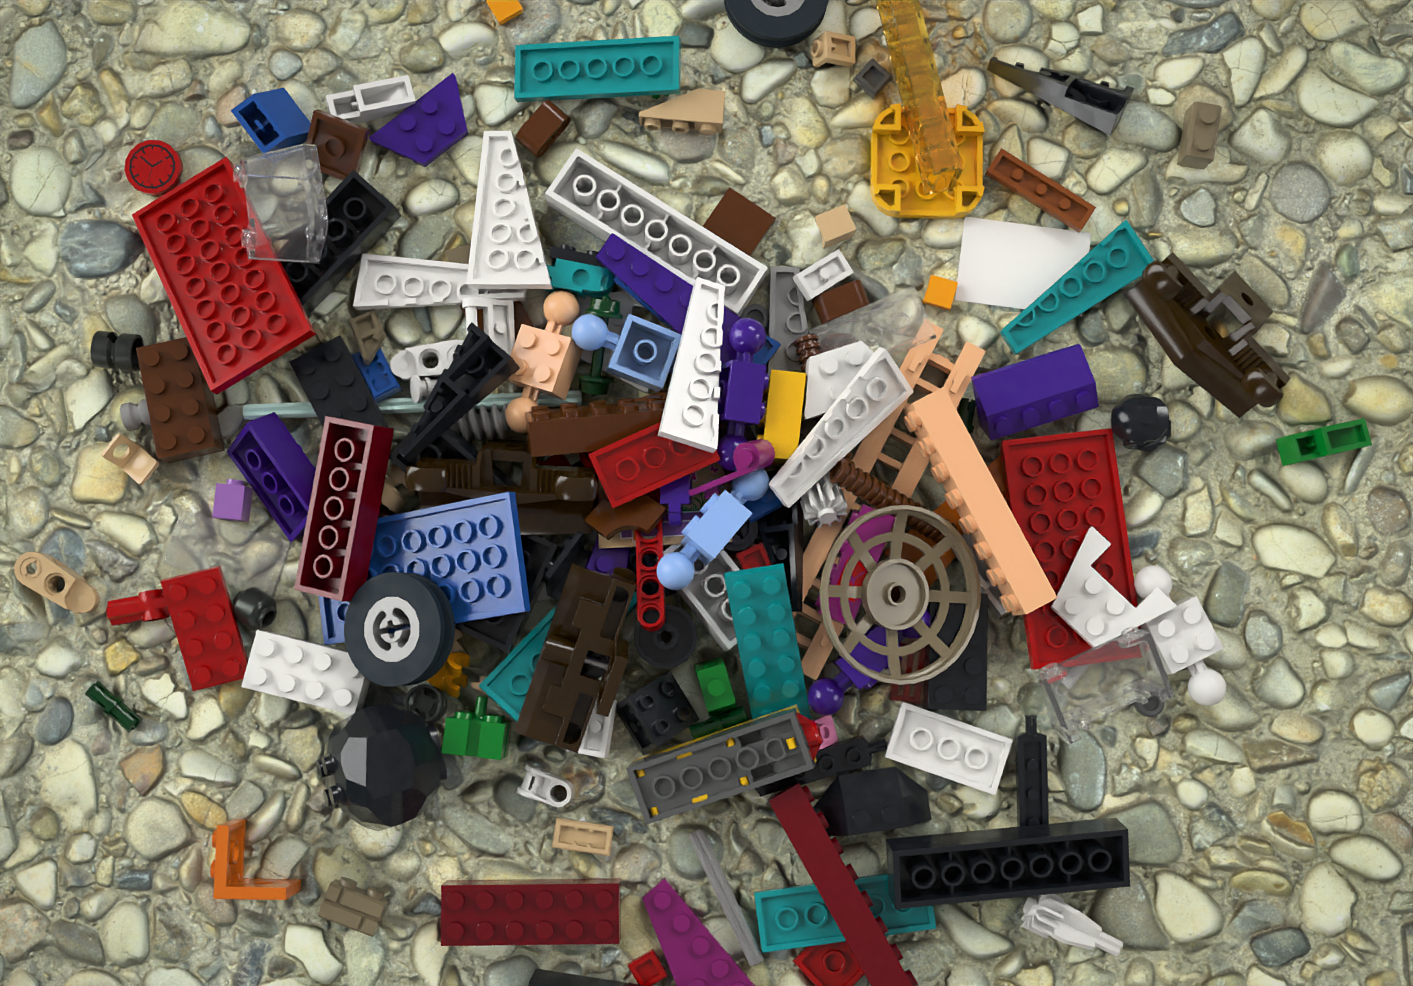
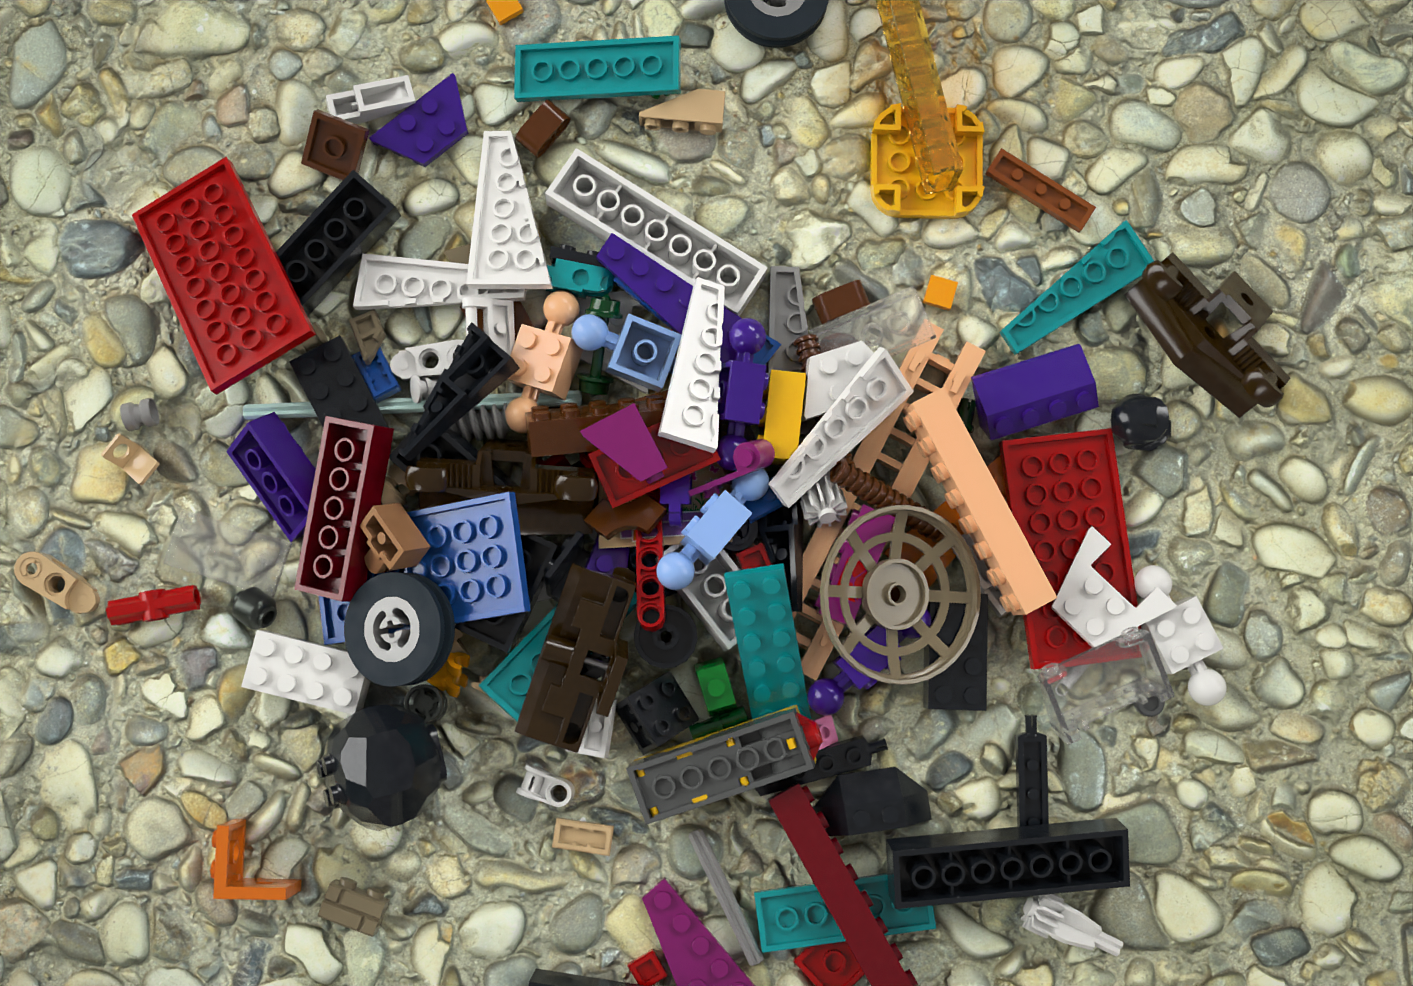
(112, 350): pearl dark grey wheel -> none
(113, 706): dark green pin -> none
(153, 167): red tile -> none
(178, 402): reddish brown brick -> none
(205, 627): red plate -> none
(232, 501): medium lavender brick -> none
(273, 120): blue slope -> none
(284, 204): clear windscreen -> none
(392, 539): none -> medium nougat brick
(477, 733): green brick -> none
(531, 912): dark red brick -> none
(628, 443): none -> magenta slope
(739, 222): reddish brown tile -> none
(758, 313): dark grey tile -> none
(822, 275): white plate -> none
(833, 49): tan bracket -> none
(835, 226): tan panel -> none
(872, 78): dark grey tile -> none
(918, 686): clear red tile -> none
(948, 748): white plate -> none
(1014, 261): white sticker -> none
(1081, 98): black wedge -> none
(1199, 135): dark tan brick -> none
(1323, 442): green slope -> none

